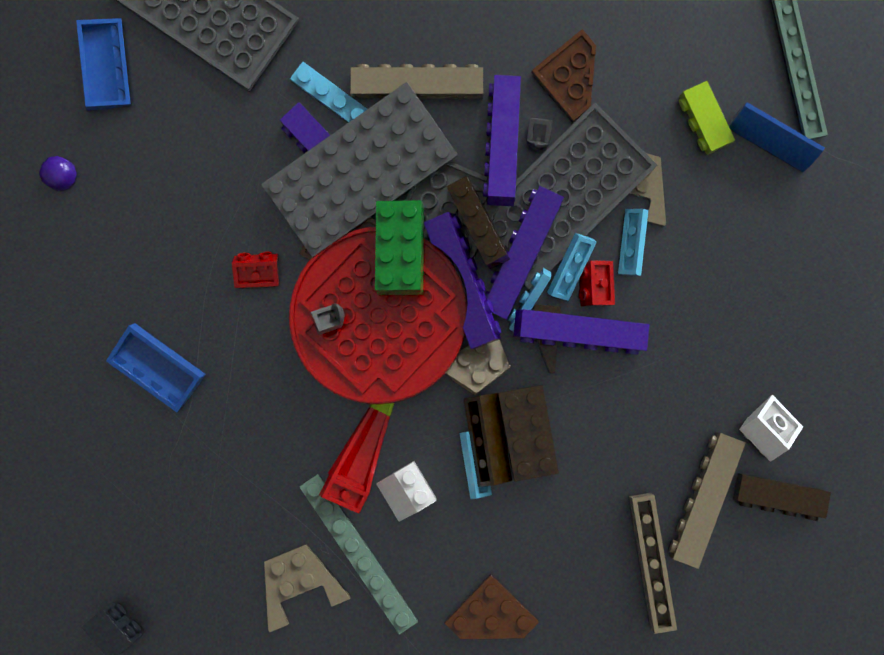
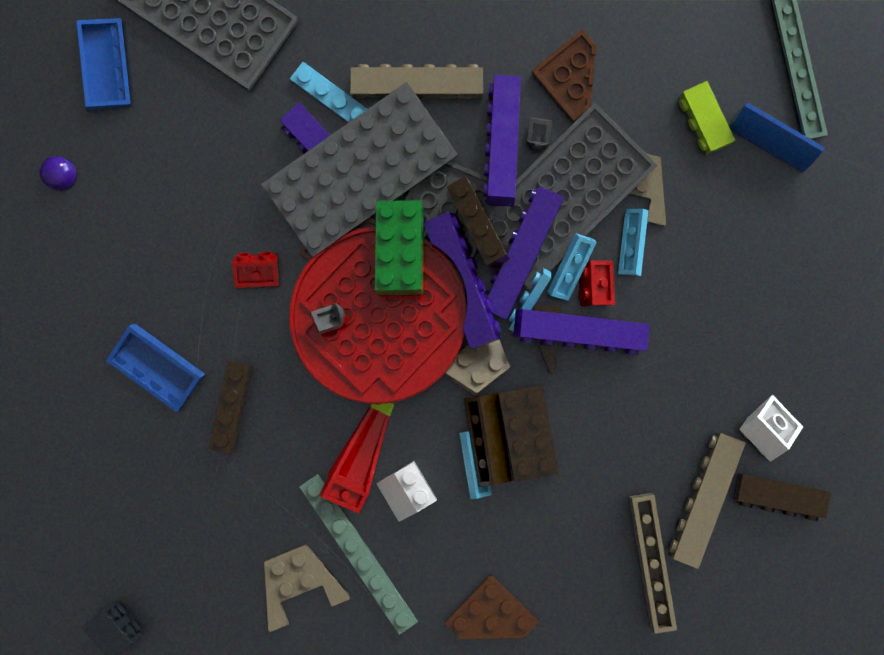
(230, 407): none -> dark brown brick

